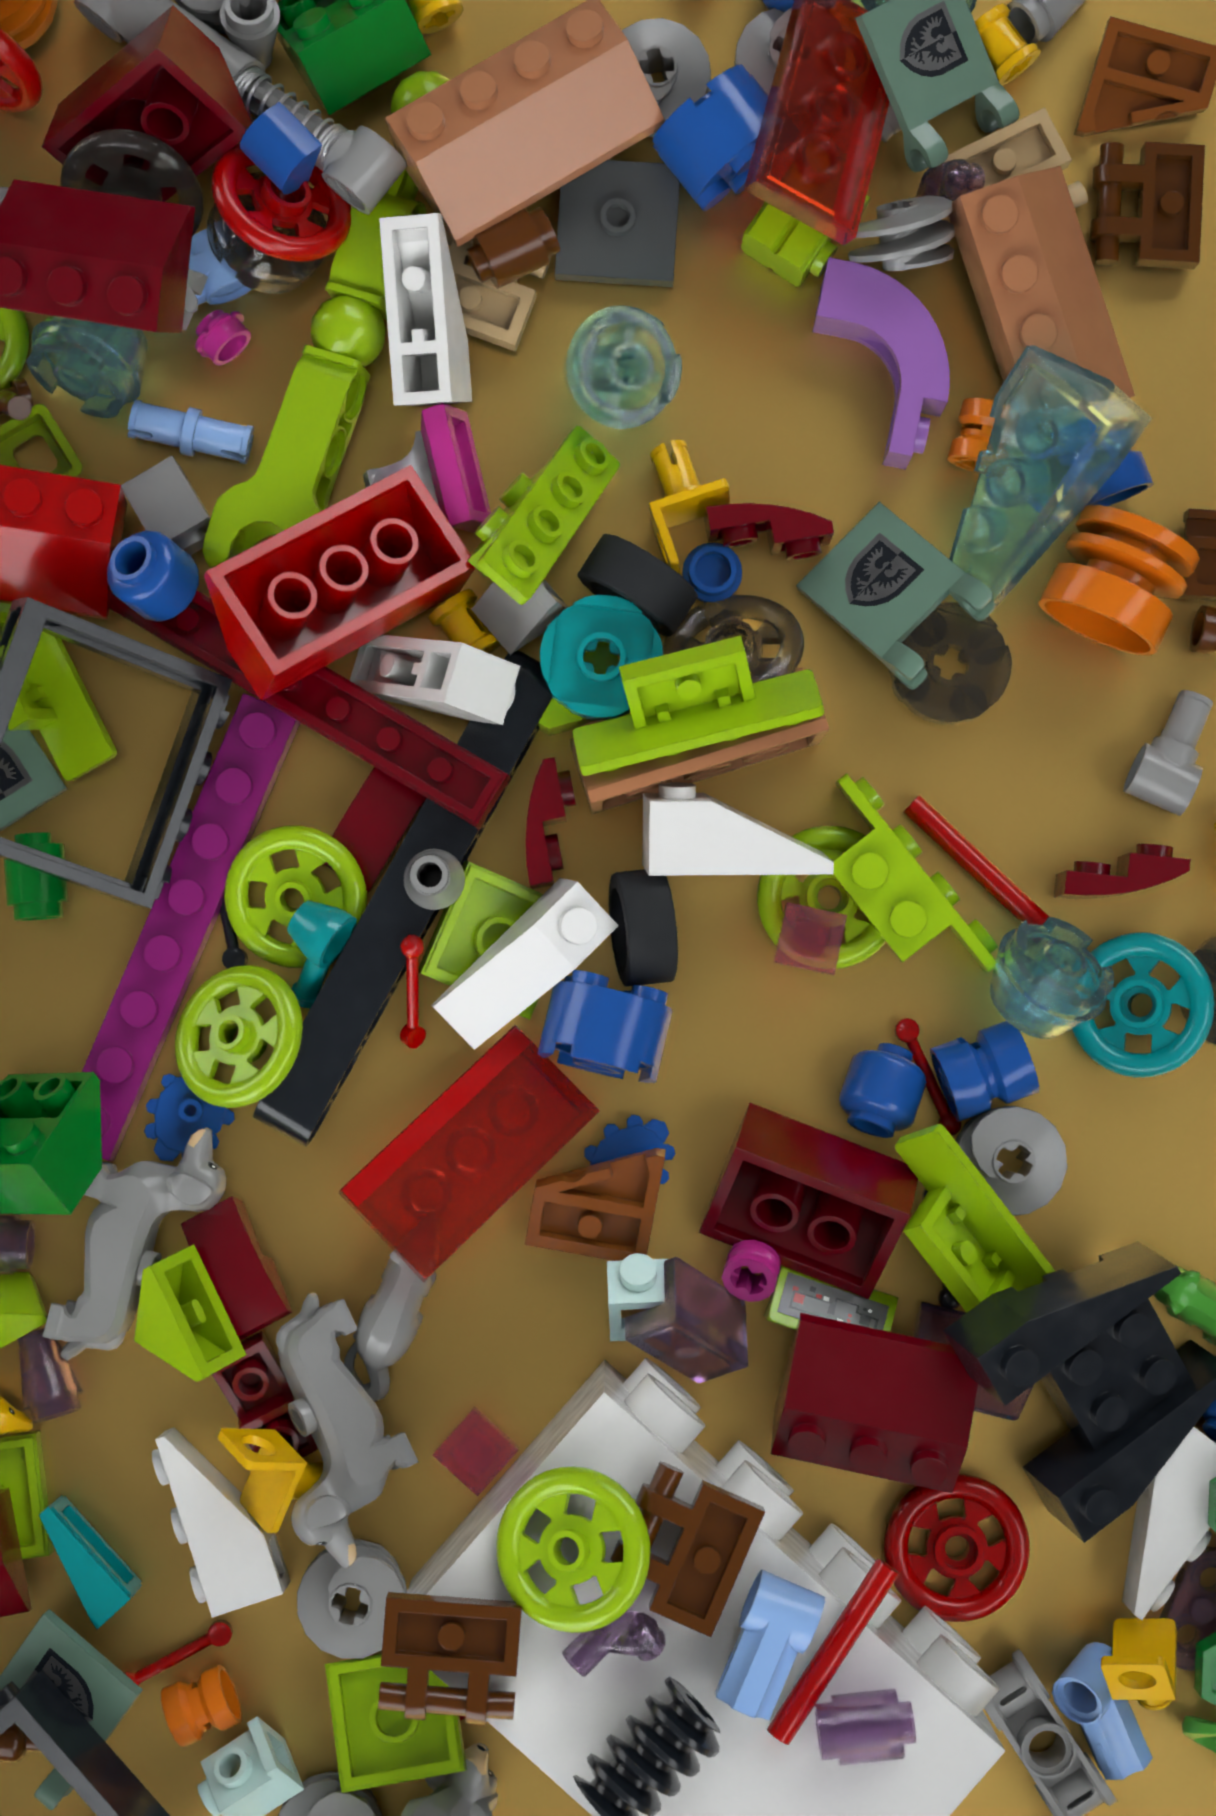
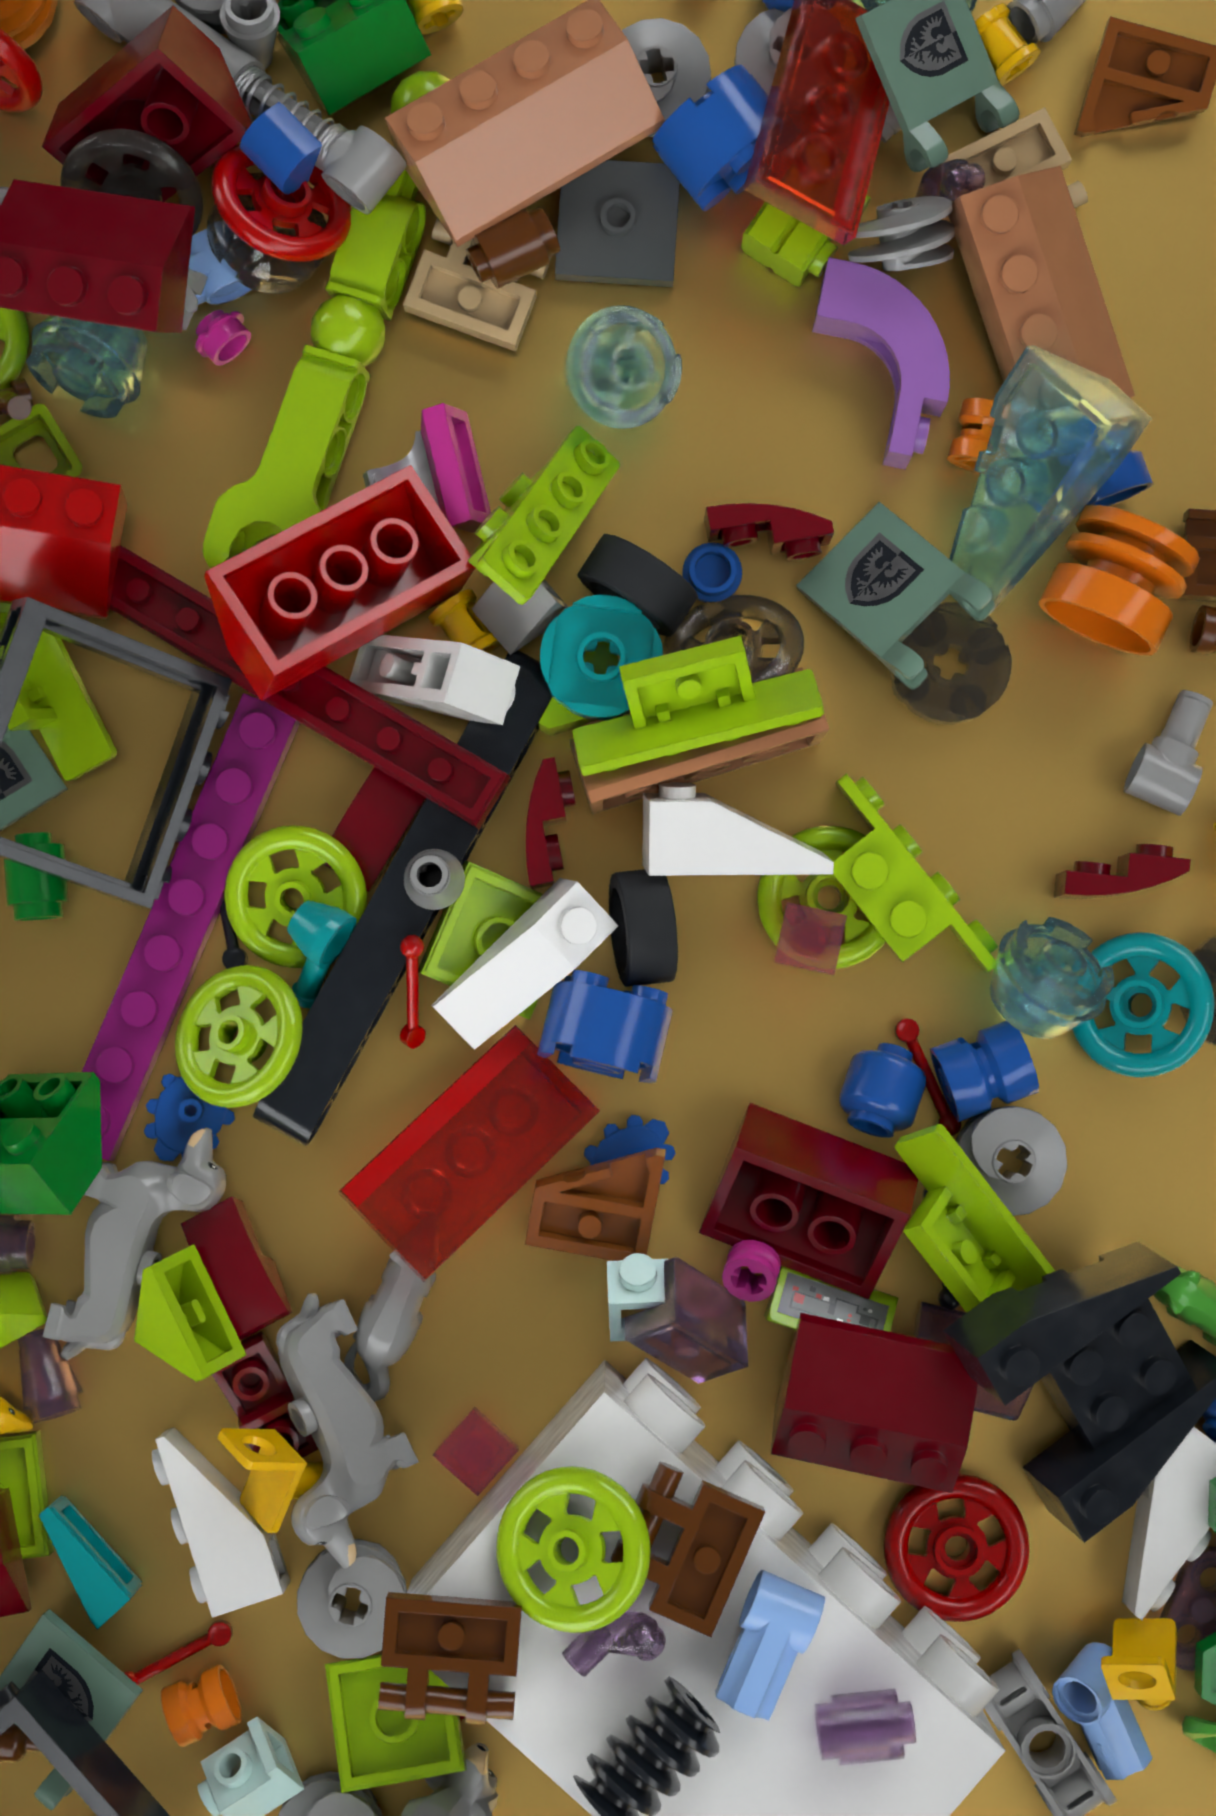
(152, 575): blue head -> none
(169, 504): light grey brick -> none
(190, 431): light blue pin -> none
(423, 313): white slope -> none
(684, 496): yellow bracket -> none
(832, 1651): red bar -> none
(974, 862): red bar -> none
(1168, 205): reddish brown plate -> none

